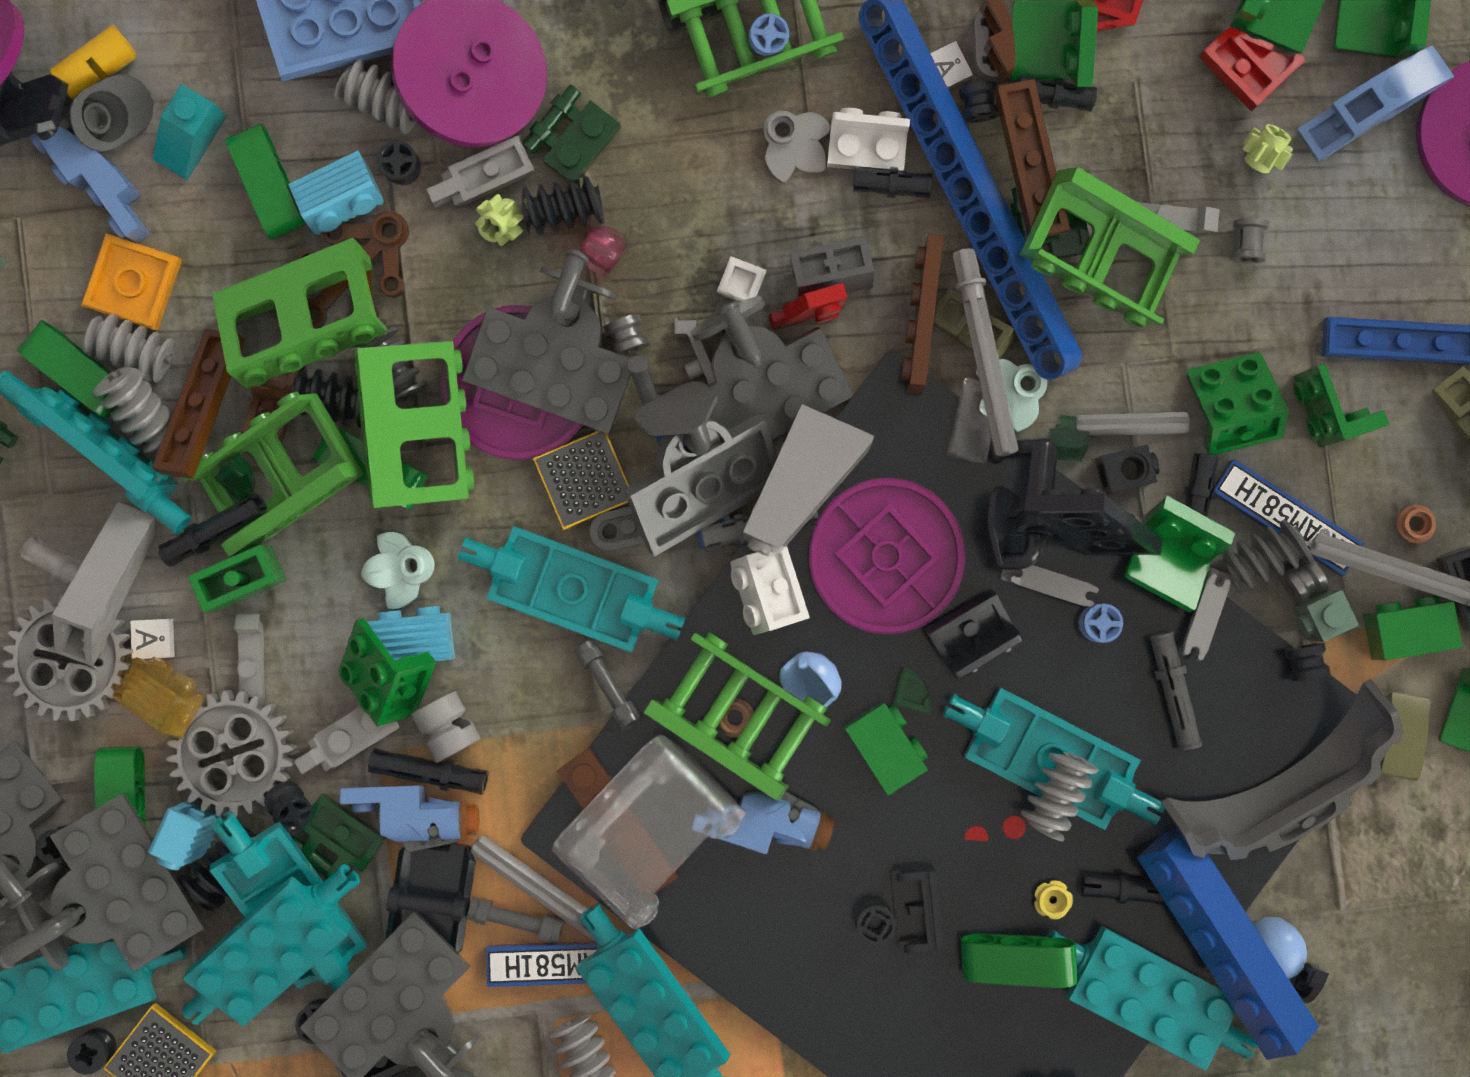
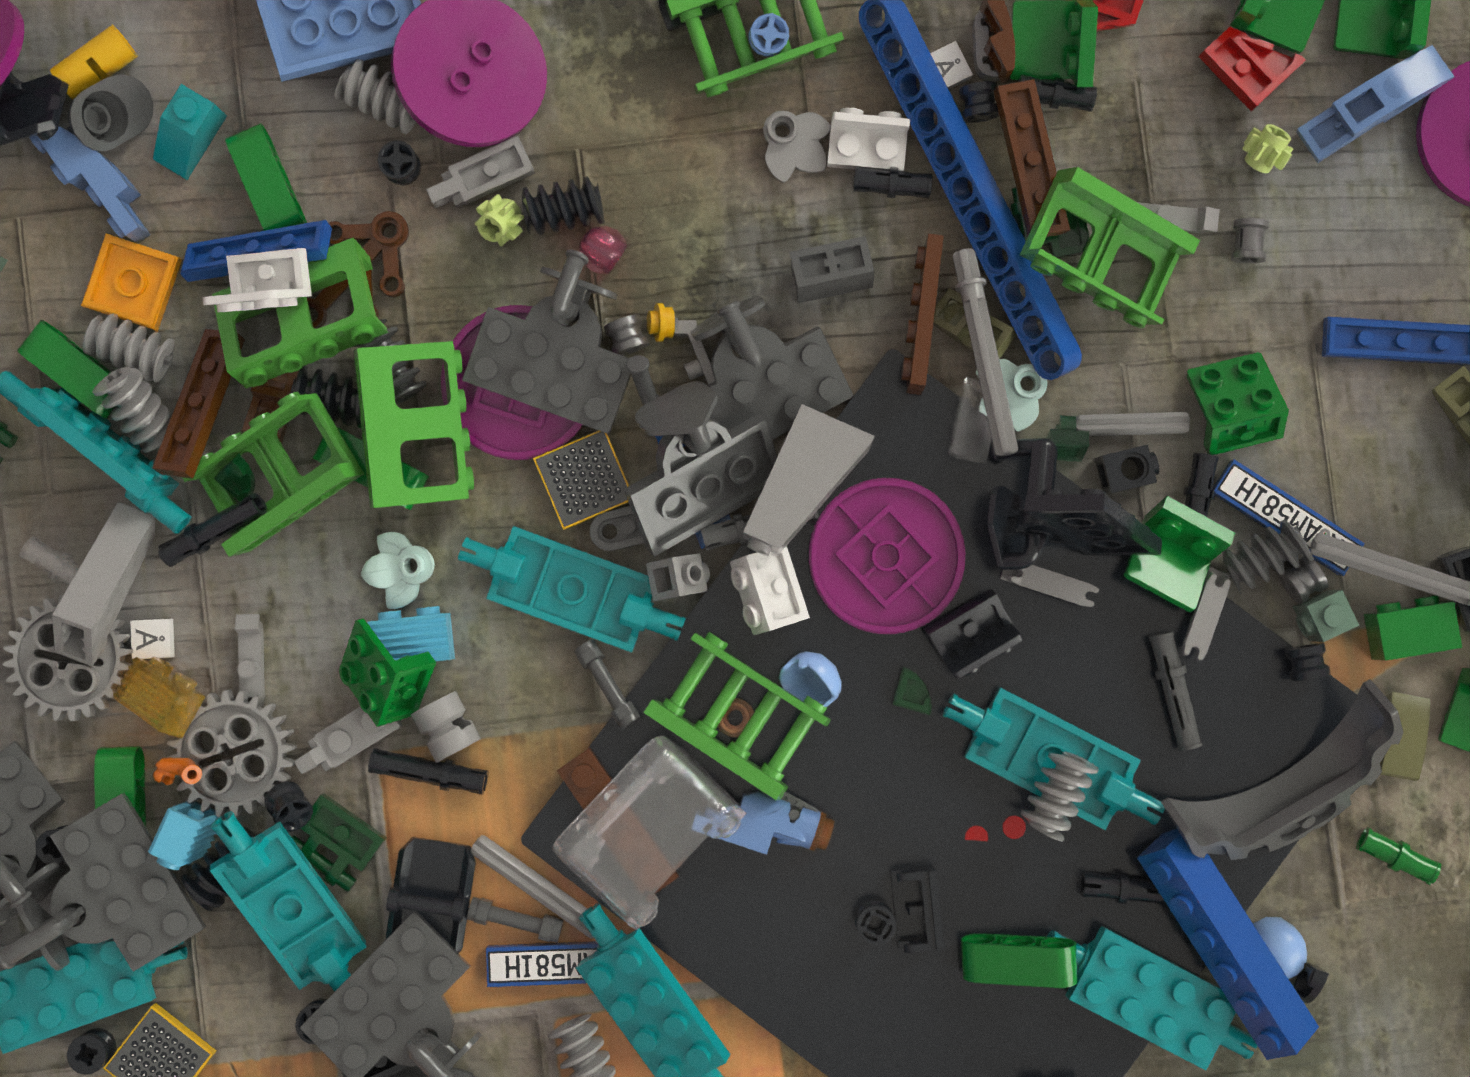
(170, 767): none -> orange arm
(208, 258): none -> blue tile
(237, 578): green brick -> none
(264, 281): none -> white bracket
(270, 949): teal plate -> none
(336, 193): medium azure brick -> none
(411, 819): medium blue plate -> none
(580, 143): dark green plate -> none
(661, 322): none -> yellow plate
(687, 576): none -> light grey brick
(741, 280): white tile -> none
(819, 305): red wing -> none
(886, 747): green brick -> none
(1060, 907): light yellow plate -> none
(1108, 623): medium blue wheel -> none
(1325, 415): green bracket -> none
(1398, 856): none -> green pin
(1426, 520): nougat plate -> none

